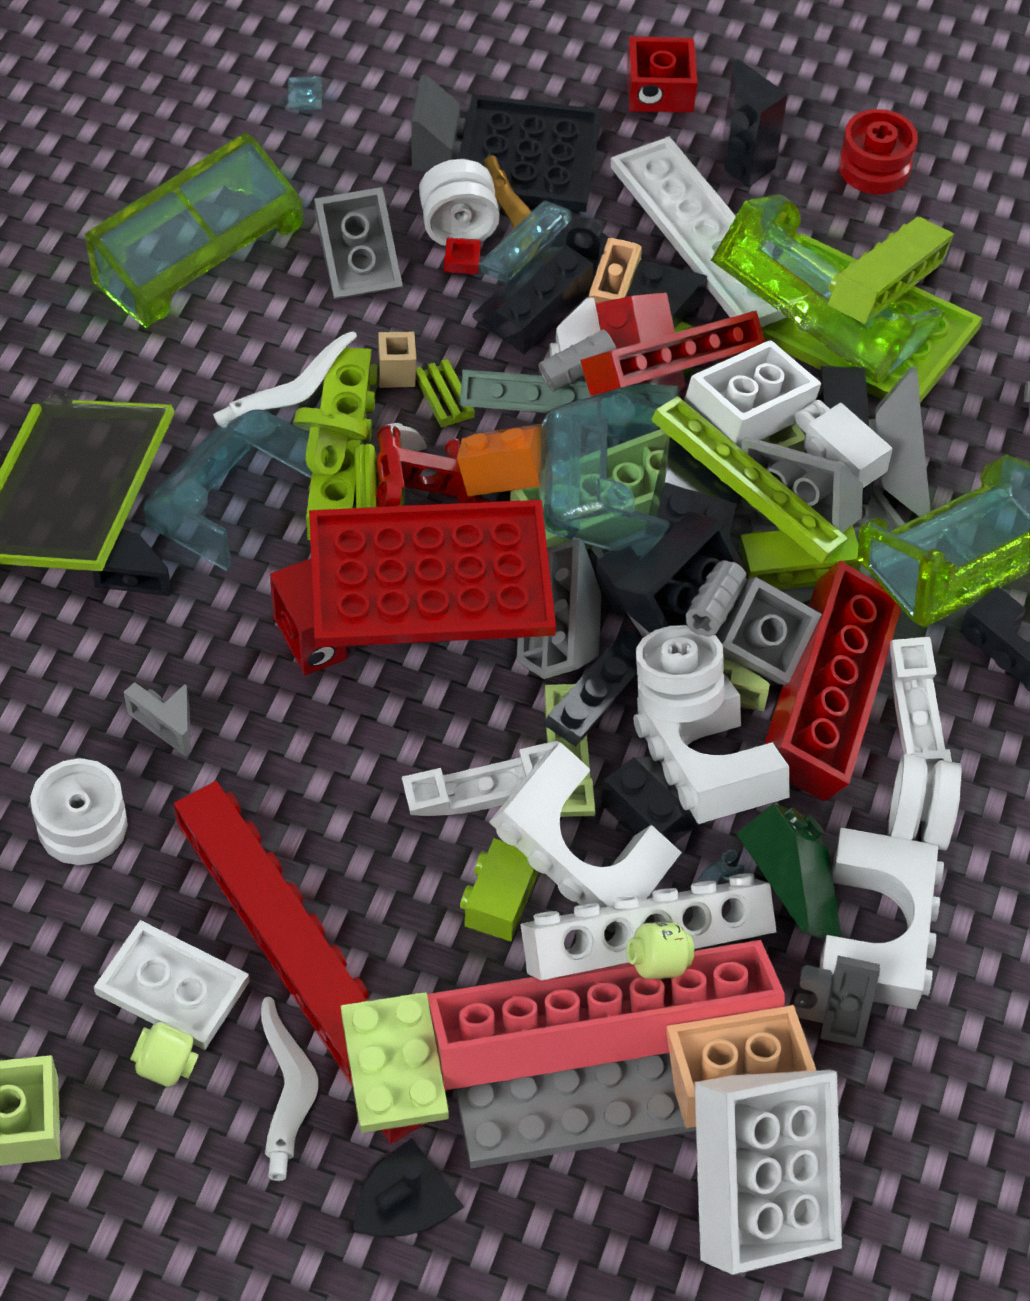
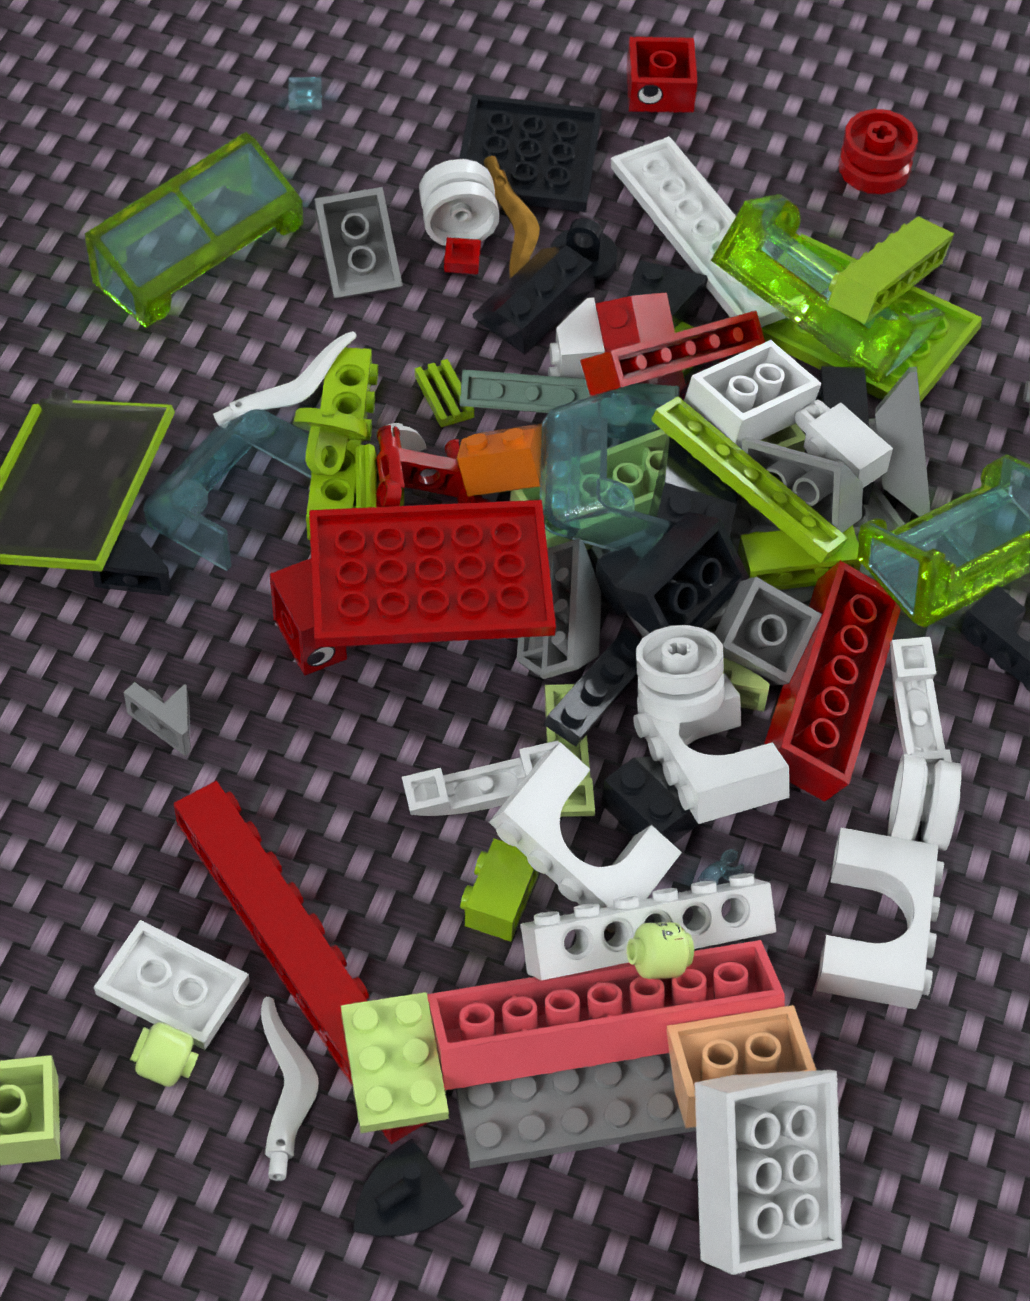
(79, 811): white wheel -> none
(396, 359): tan brick -> none
(435, 126): dark grey slope -> none
(525, 241): clear light blue tile -> none
(566, 365): light grey axle -> none
(615, 270): light nougat brick -> none
(716, 598): light grey axle -> none
(752, 124): black slope -> none
(796, 866): dark green slope -> none
(839, 999): dark grey plate -> none

